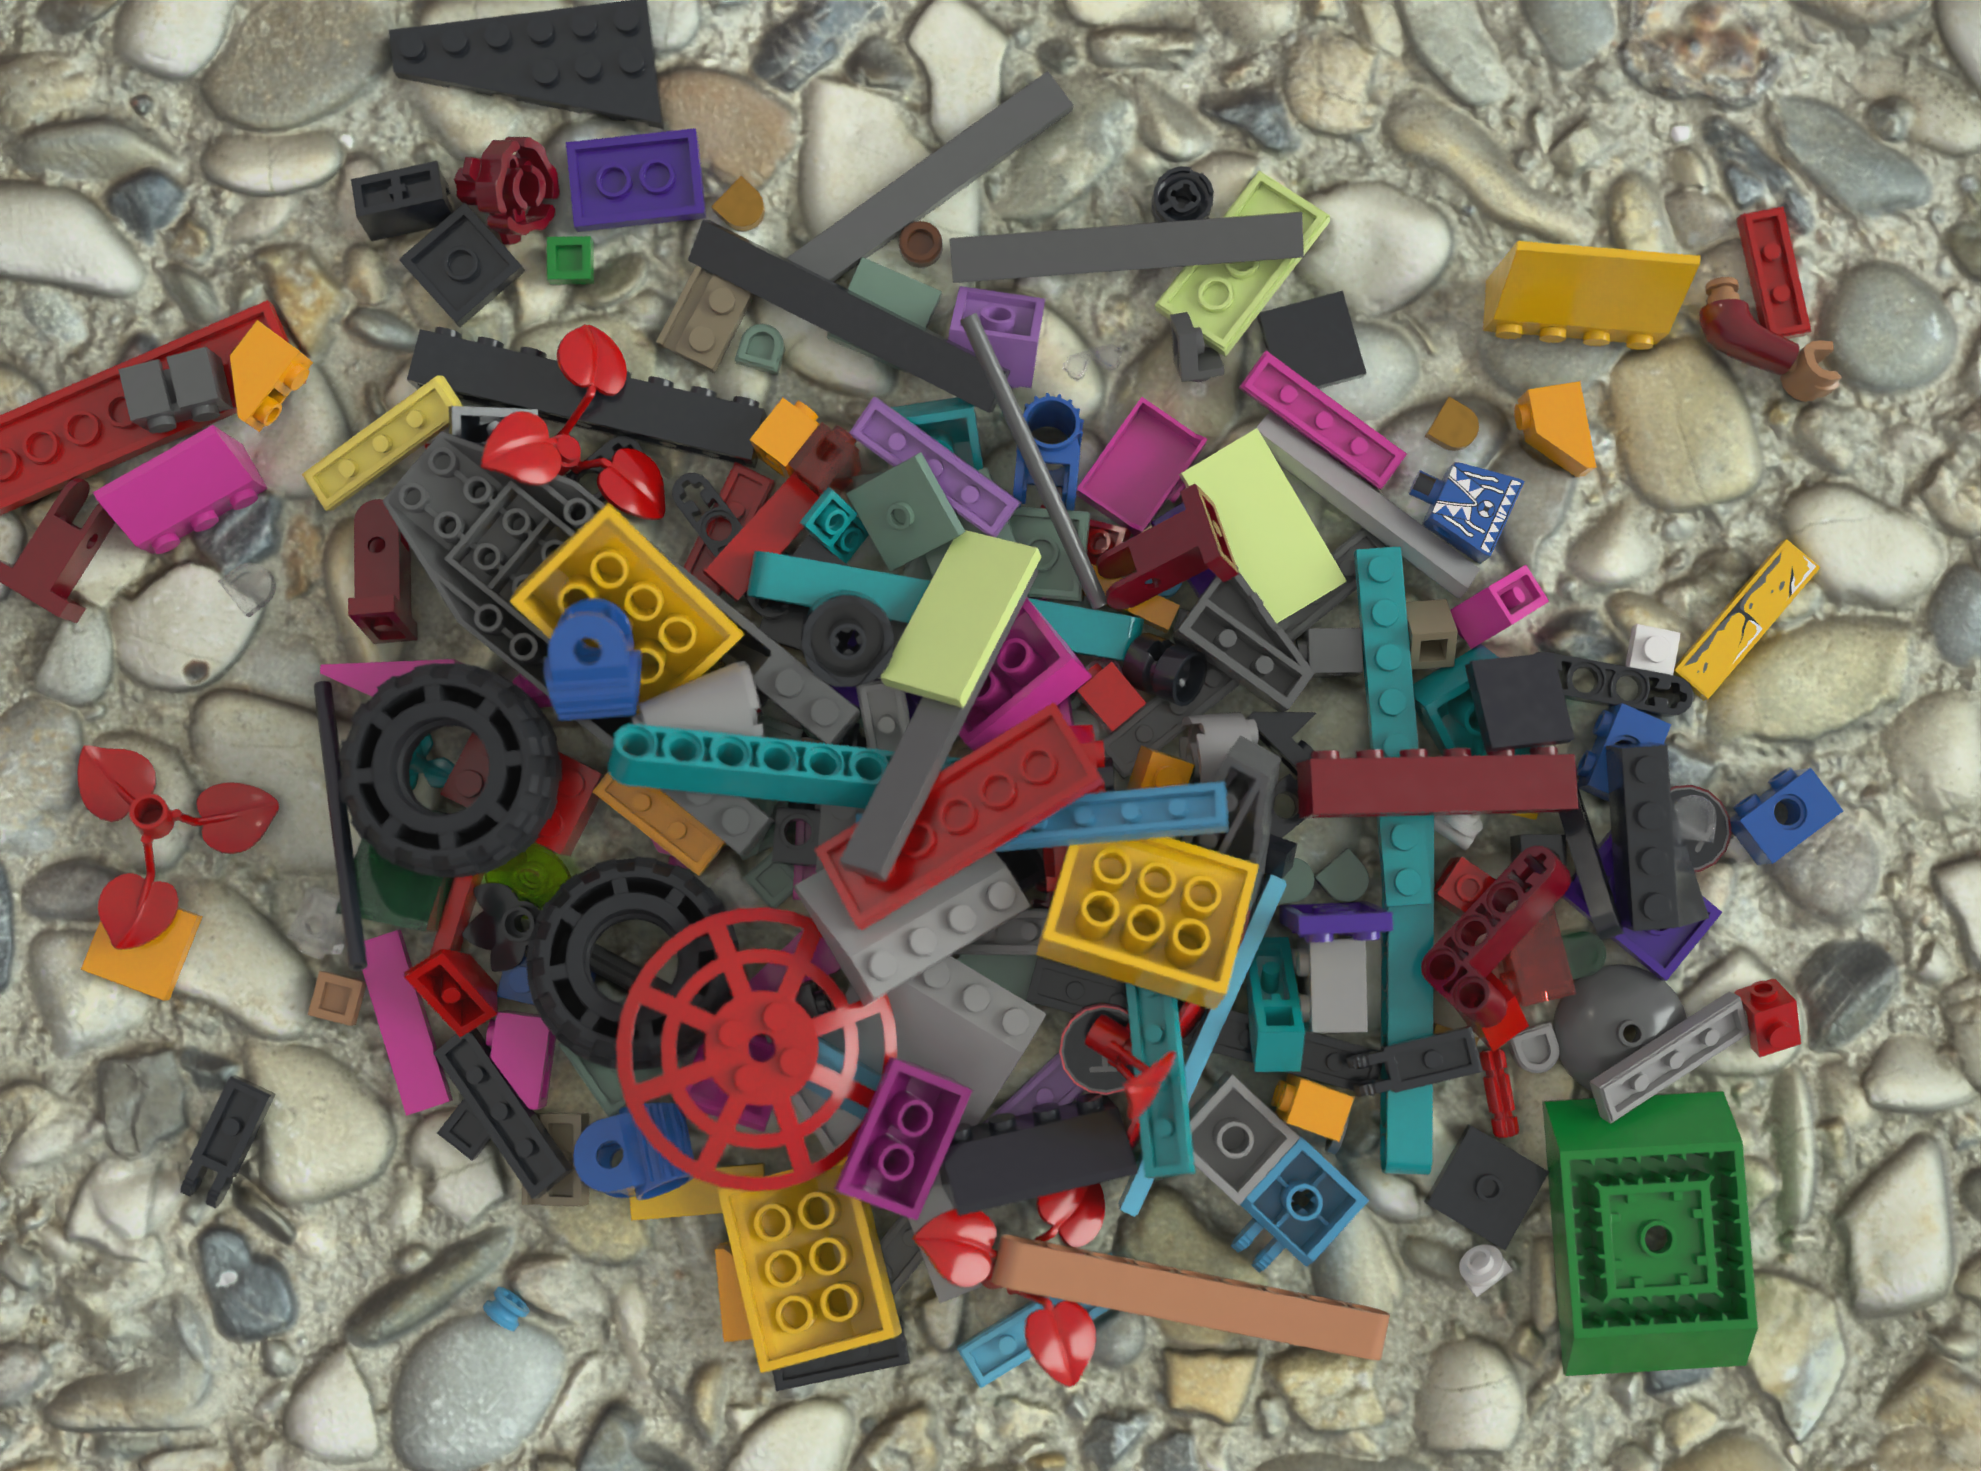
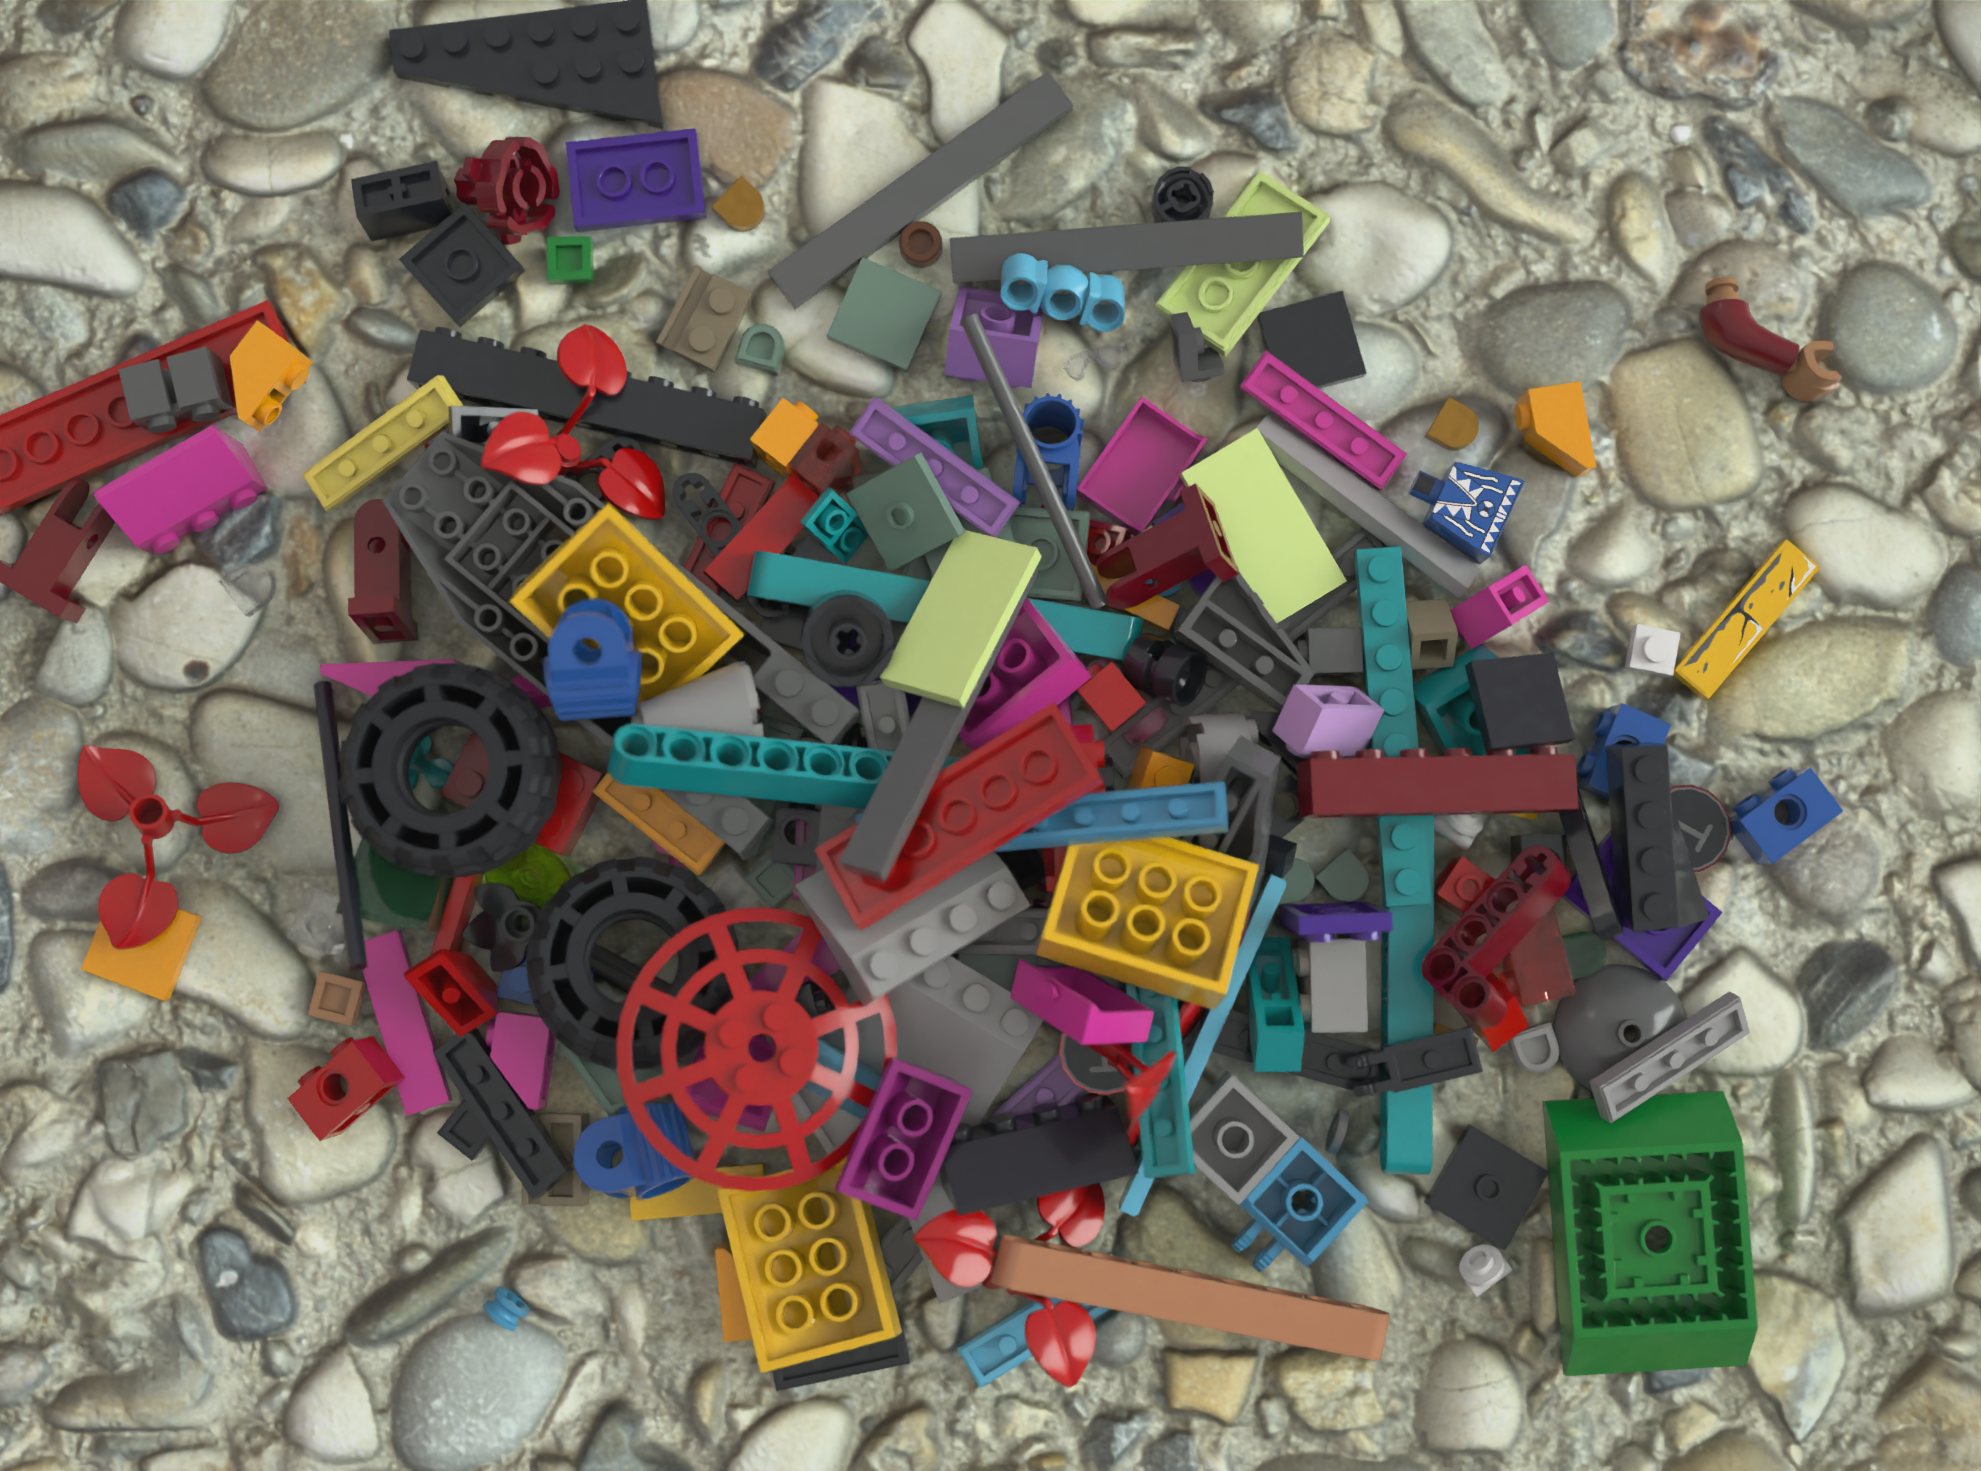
(227, 1137): black hinge -> none
(369, 1078): none -> red brick
(843, 313): black tile -> none
(1080, 302): none -> medium azure piece
(1081, 1004): none -> dark pink container
(1147, 727): none -> clear pink tile
(1312, 1106): light orange brick -> none
(1327, 720): none -> lavender brick
(1499, 1093): red axle -> none
(1587, 294): yellow slope -> none
(1606, 678): black beam -> none
(1696, 818): clear tile -> none
(1770, 1017): red bracket -> none
(1773, 272): red tile -> none

